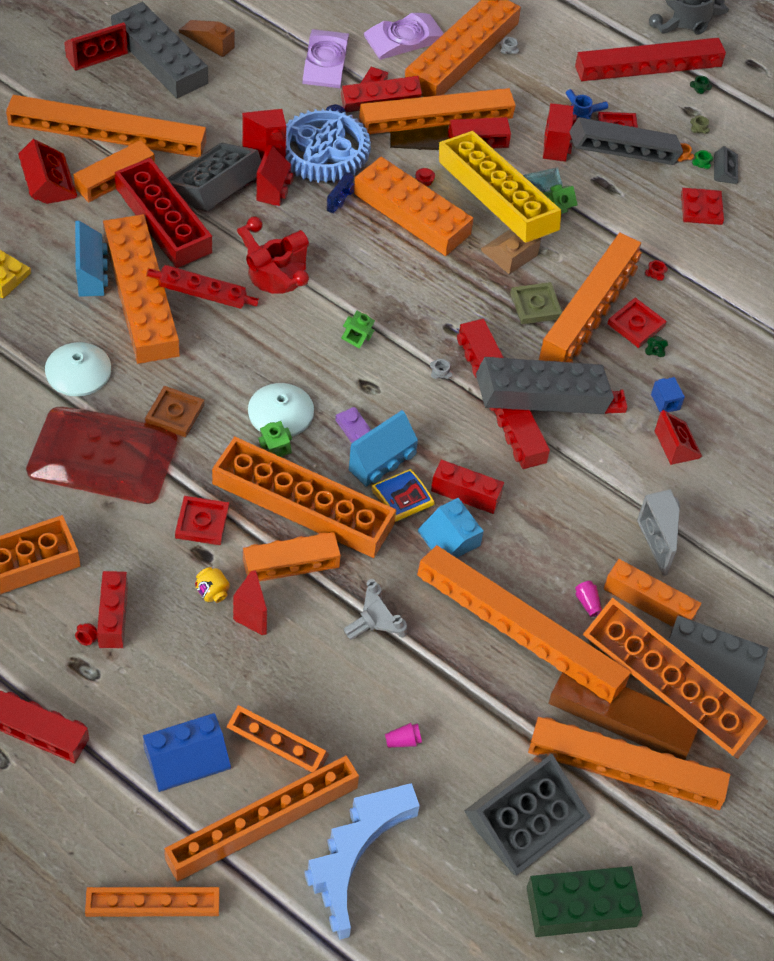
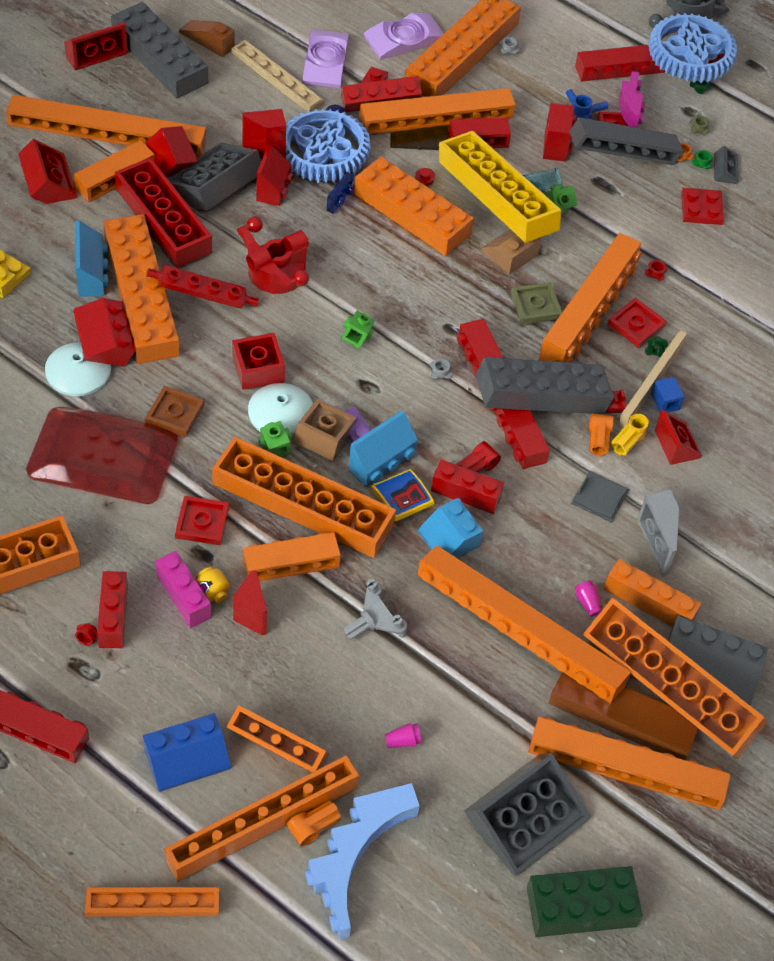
(104, 332): none -> red slope
(171, 150): none -> red slope
(183, 589): none -> dark pink brick
(258, 361): none -> red brick
(277, 76): none -> tan tile
(309, 825): none -> orange piece
(324, 429): none -> medium nougat slope
(481, 458): none -> red piece
(600, 429): none -> orange piece
(600, 496): none -> dark grey piece
(630, 434): none -> yellow piece
(631, 101): none -> dark pink slope
(655, 375): none -> tan tile
(695, 44): none -> light blue gear

